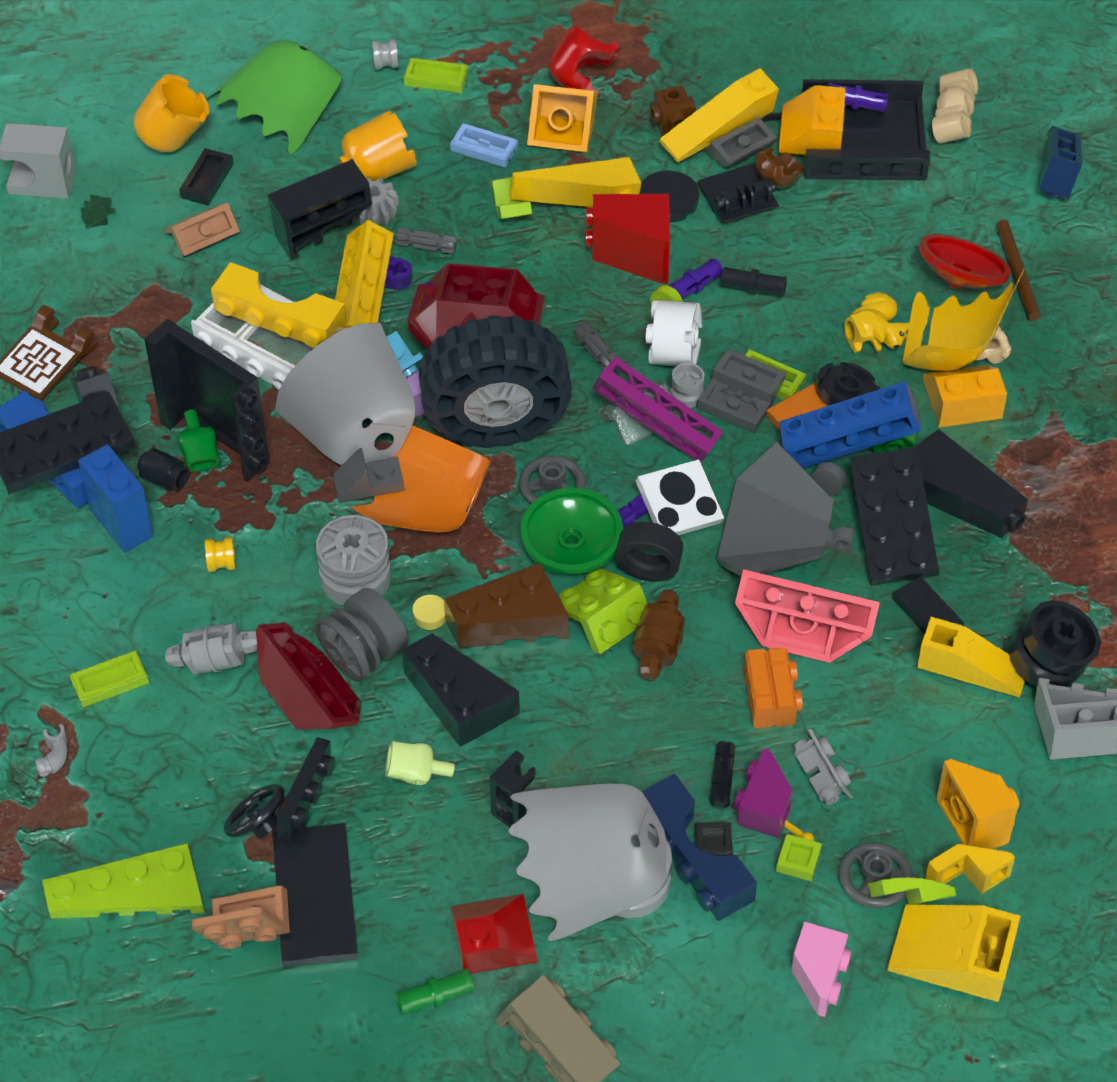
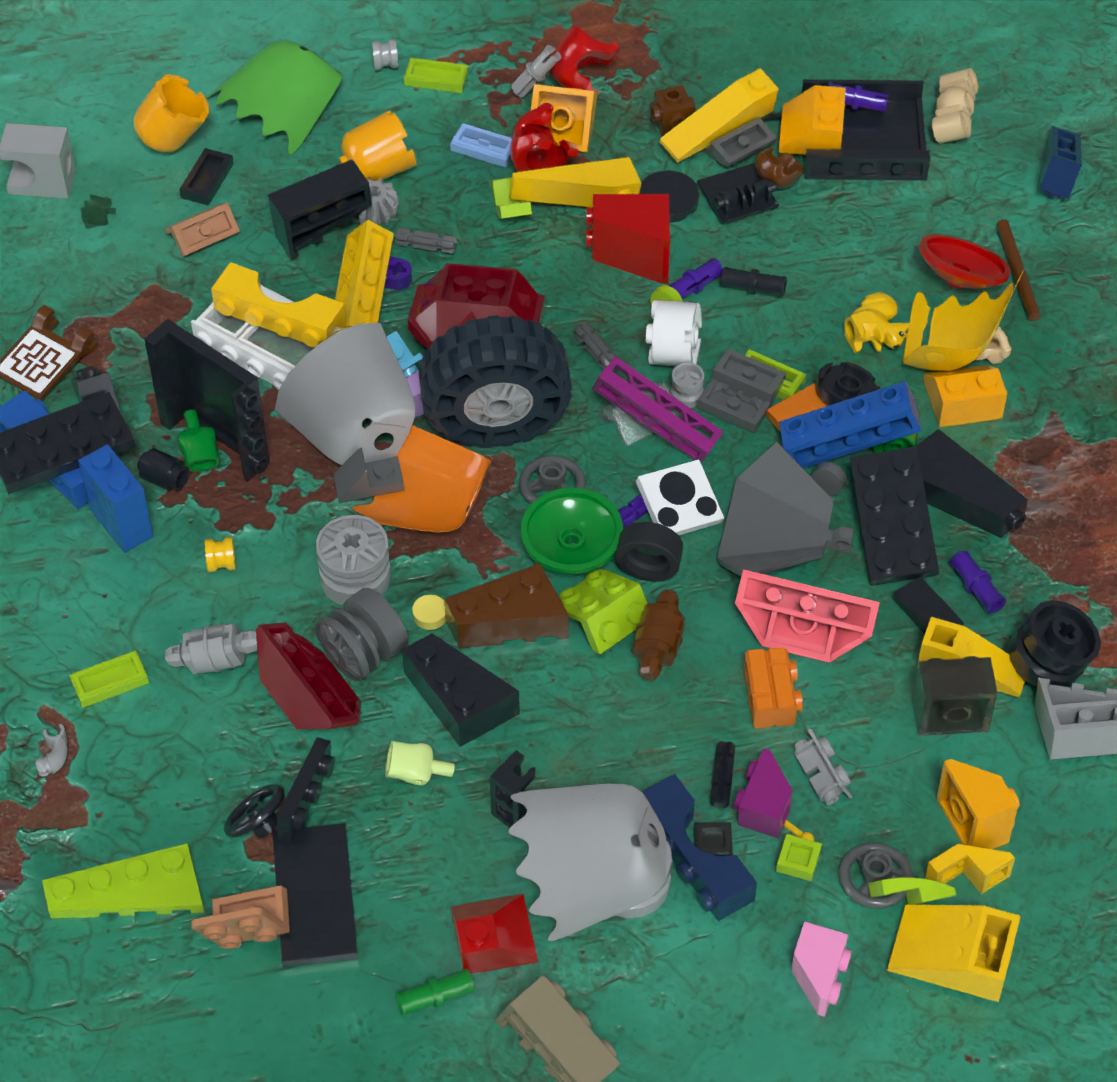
(534, 145): none -> red piece
(535, 71): none -> light grey axle
(954, 696): none -> clear smoke brick
(978, 582): none -> dark purple pin

